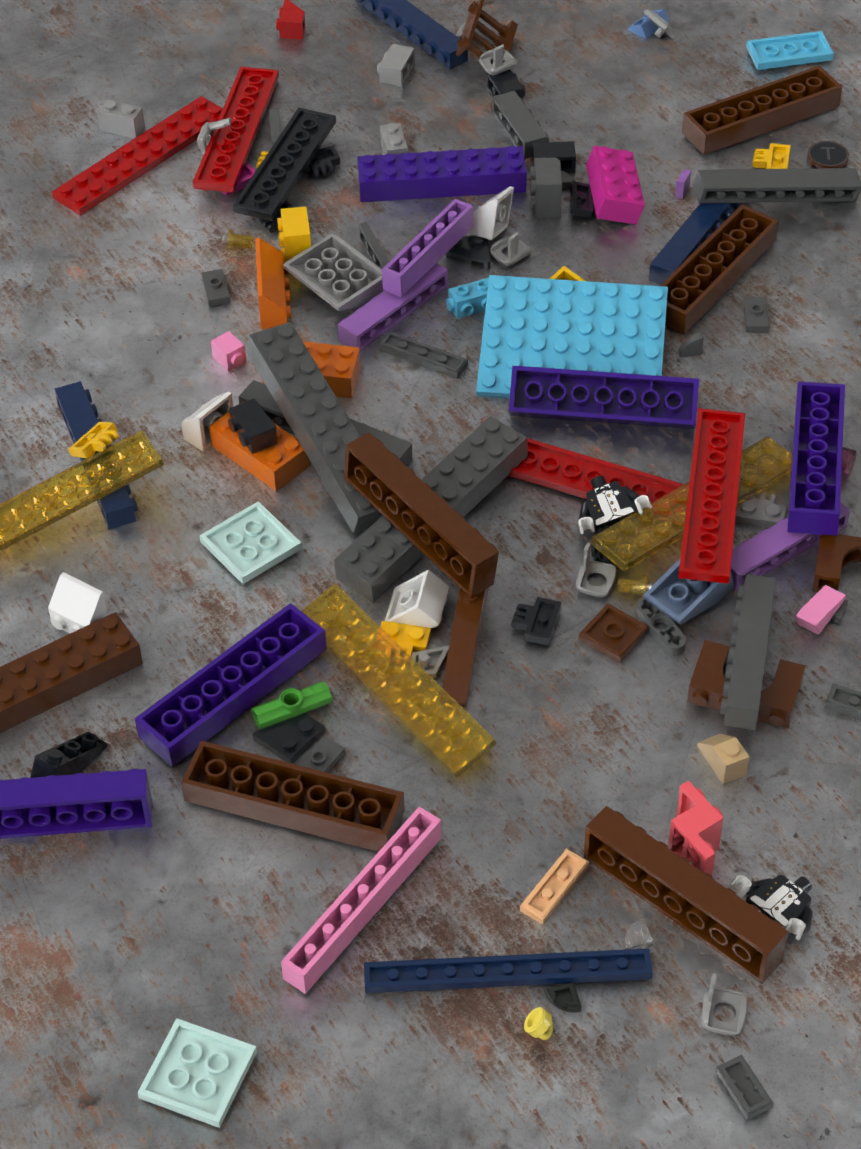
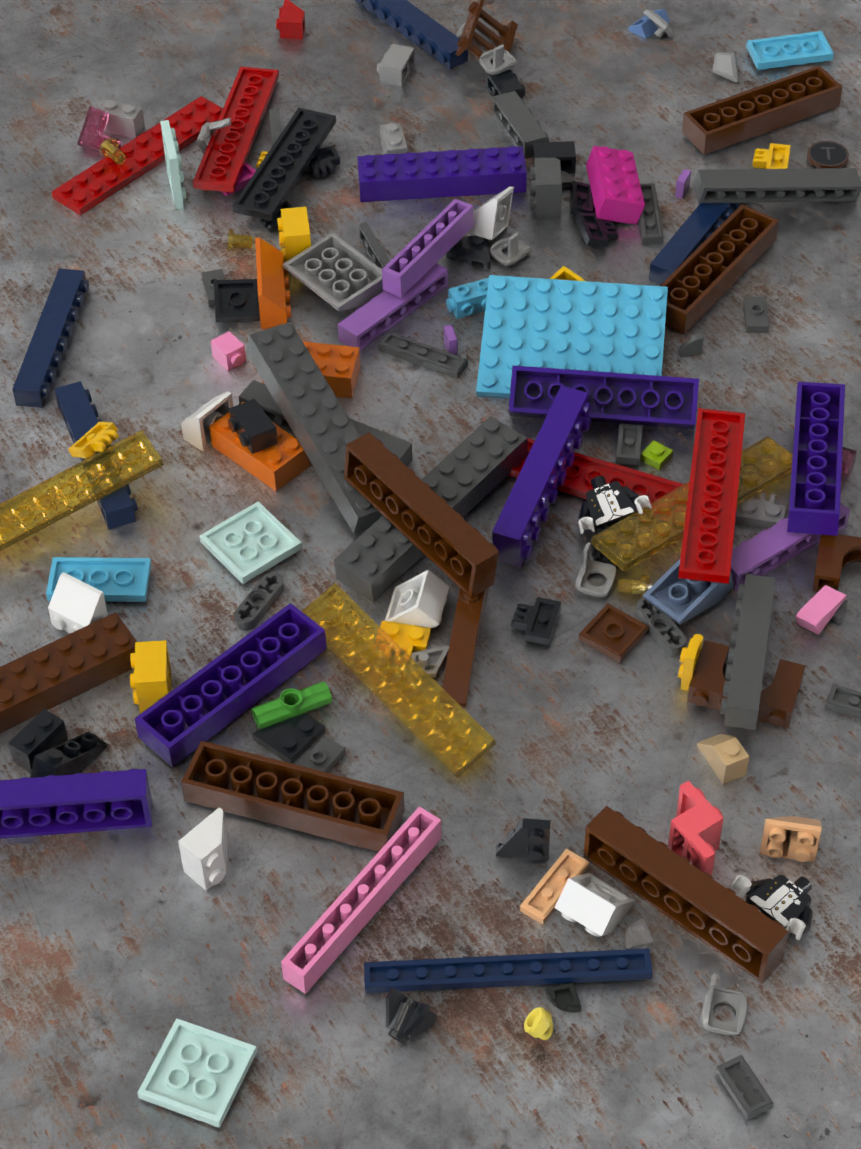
(38, 736): none -> black brick
(50, 338): none -> dark blue brick
(93, 129): none -> clear pink brick
(110, 148): none -> clear yellow piece
(116, 577): none -> medium azure plate
(151, 674): none -> yellow brick
(173, 164): none -> light aqua plate
(205, 851): none -> white slope
(236, 300): none -> black plate
(256, 611): none -> dark grey beam
(406, 1016): none -> black brick
(450, 339): none -> medium lavender tile
(527, 840): none -> black wing
(541, 476): none -> dark purple brick
(593, 904): none -> white slope
(595, 231): none -> black hinge
(629, 444): none -> dark grey plate
(650, 220): none -> dark grey tile
(656, 455): none -> lime plate
(689, 658): none -> yellow hinge
(726, 66): none -> light grey piece
(791, 838): none -> light nougat slope

